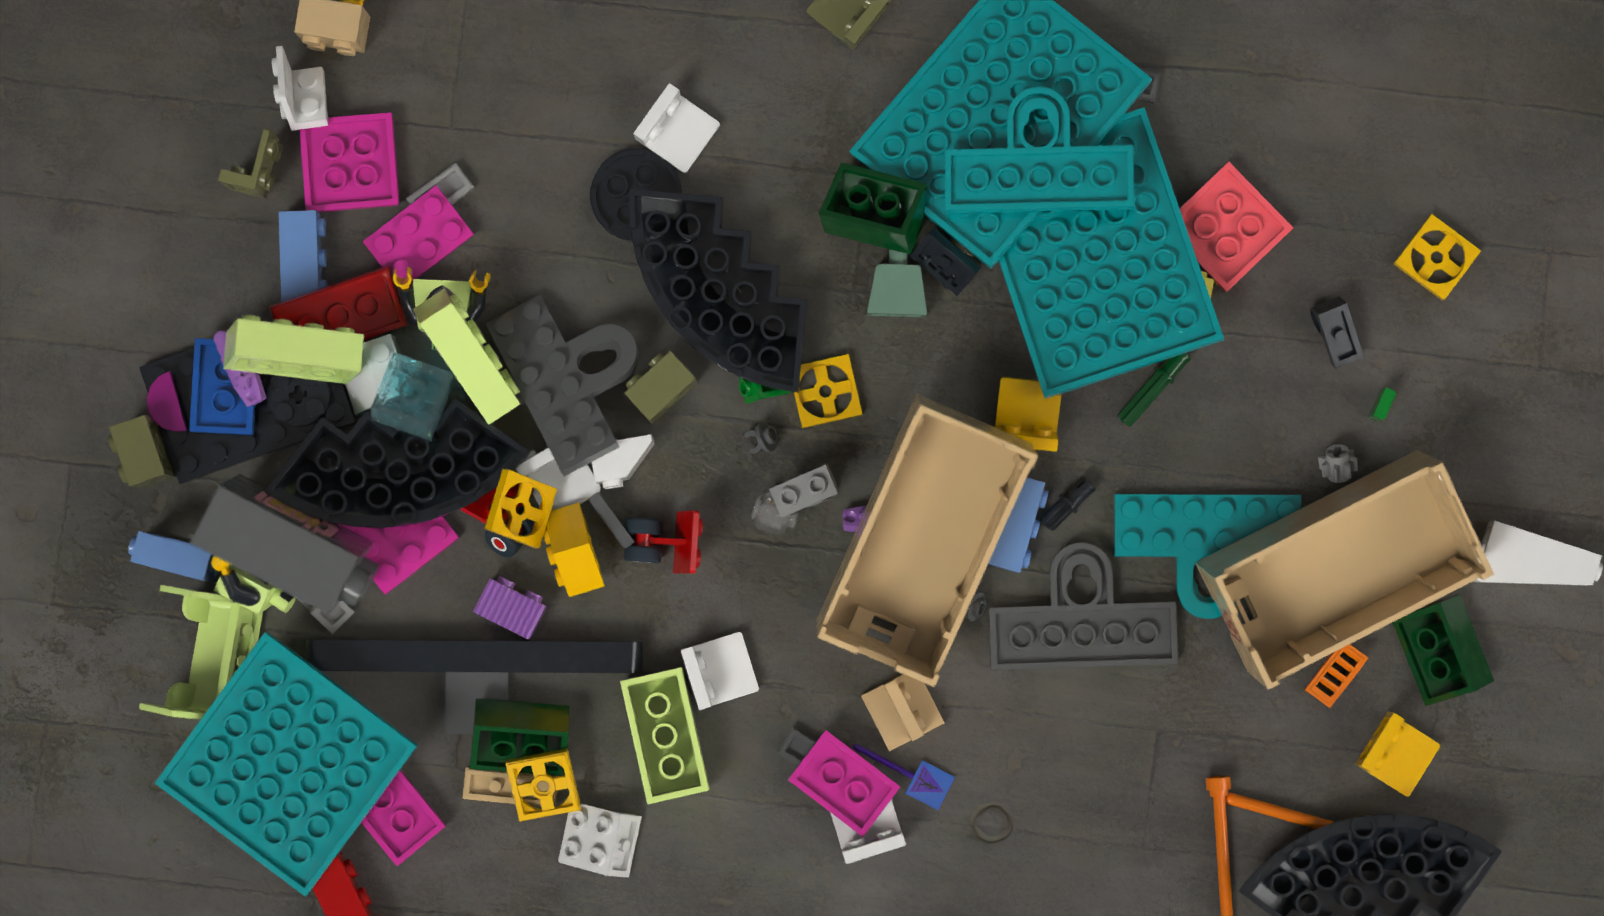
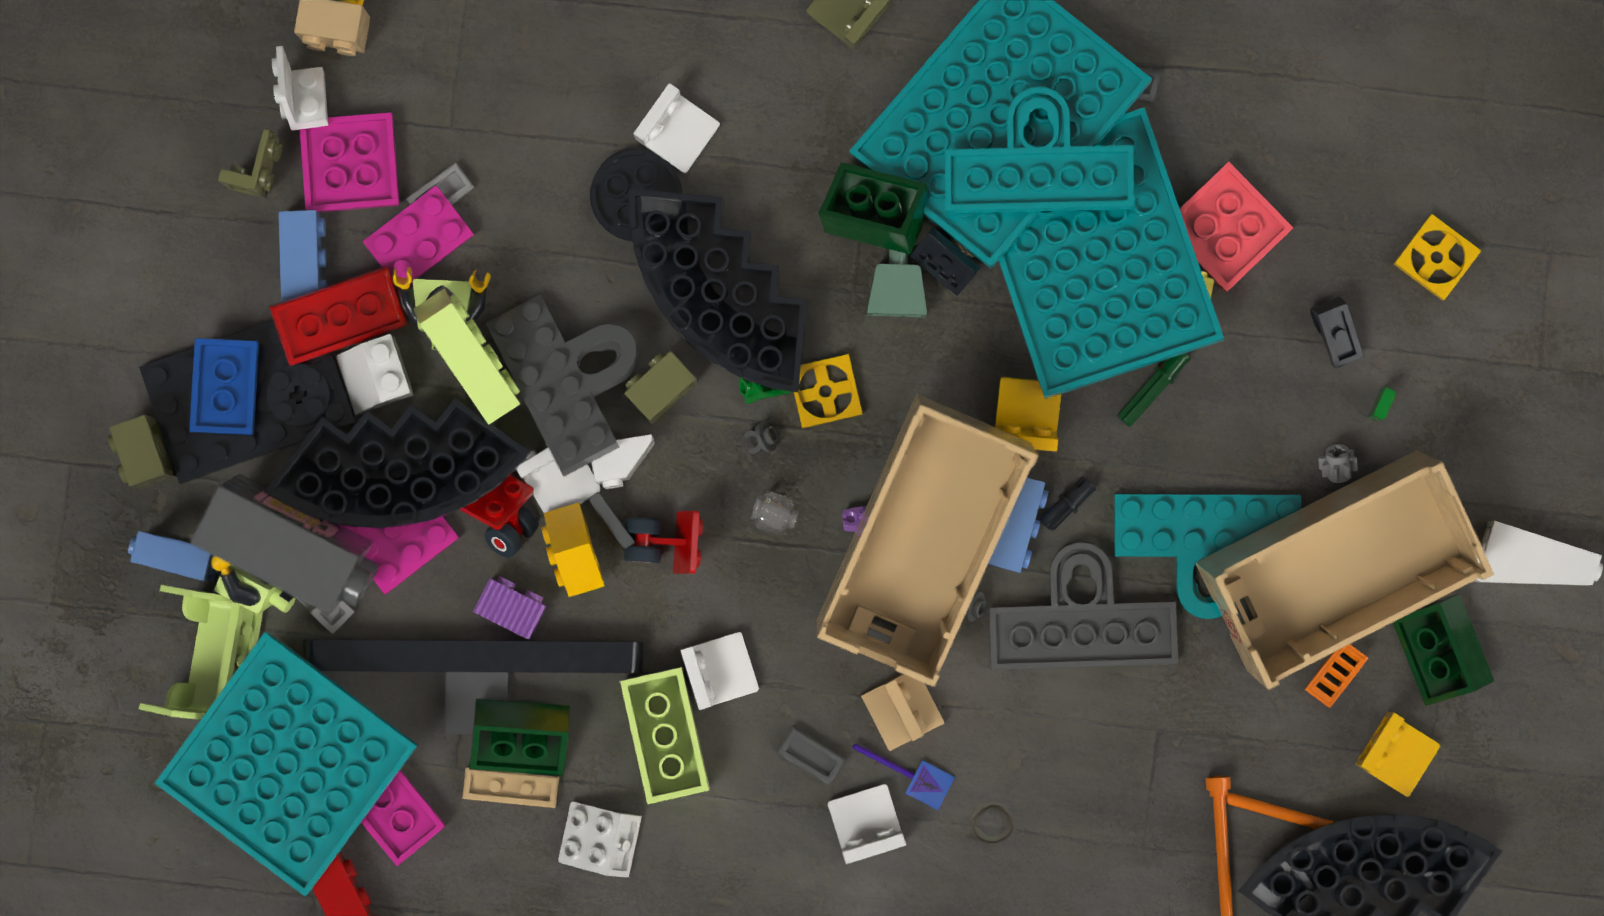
(165, 404): magenta tile -> none
(245, 383): medium lavender hinge -> none
(293, 350): yellowish green brick -> none
(412, 396): clear light blue brick -> none
(537, 761): yellow piece -> none
(539, 516): yellow piece -> none
(804, 491): light grey pin -> none
(844, 783): dark pink plate -> none

